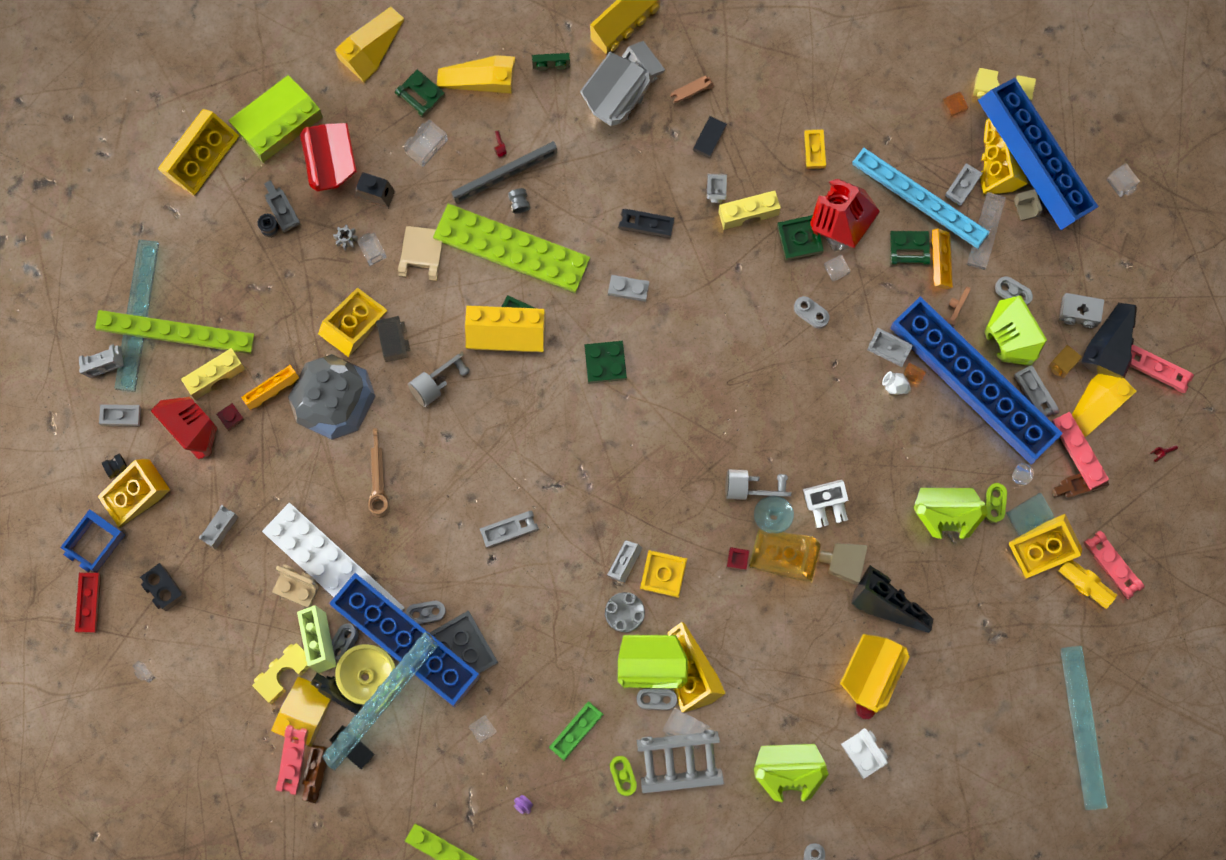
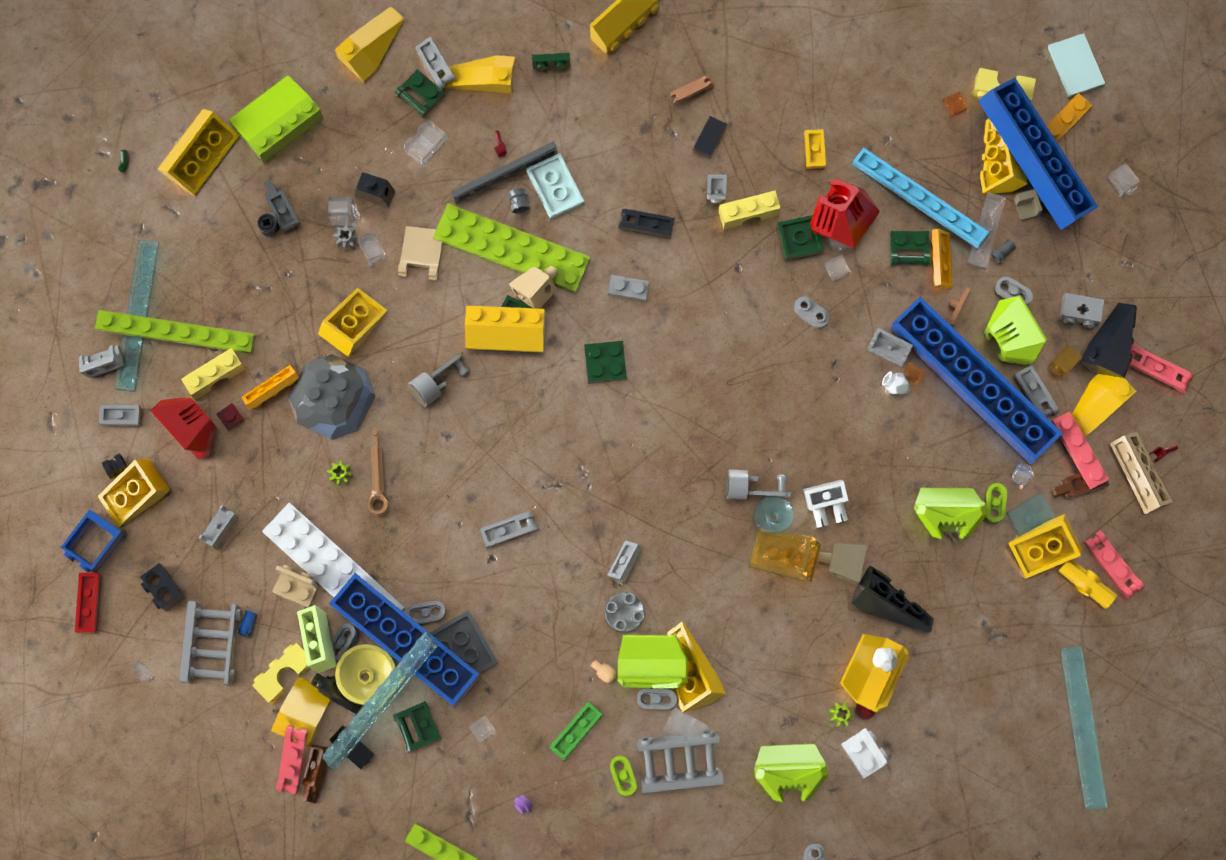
(124, 160): none -> dark green piece
(193, 632): none -> light grey fence
(247, 624): none -> blue pin
(328, 155): red helmet -> none
(336, 469): none -> lime gear
(343, 212): none -> clear brick
(392, 338): clear smoke brick -> none
(423, 725): none -> dark green plate
(435, 62): none -> light grey plate
(535, 286): none -> tan torso
(555, 186): none -> light aqua tile
(604, 672): none -> light nougat cylinder
(615, 89): light grey helmet -> none
(643, 57): light grey hinge -> none
(663, 574): yellow plate -> none
(738, 559): dark red plate -> none
(840, 720): none -> lime gear
(885, 659): none -> white rock
(963, 184): light grey plate -> none
(999, 254): none -> dark grey pin
(1069, 116): none -> light orange plate
(1076, 65): none -> light aqua tile
(1139, 473): none -> tan fence

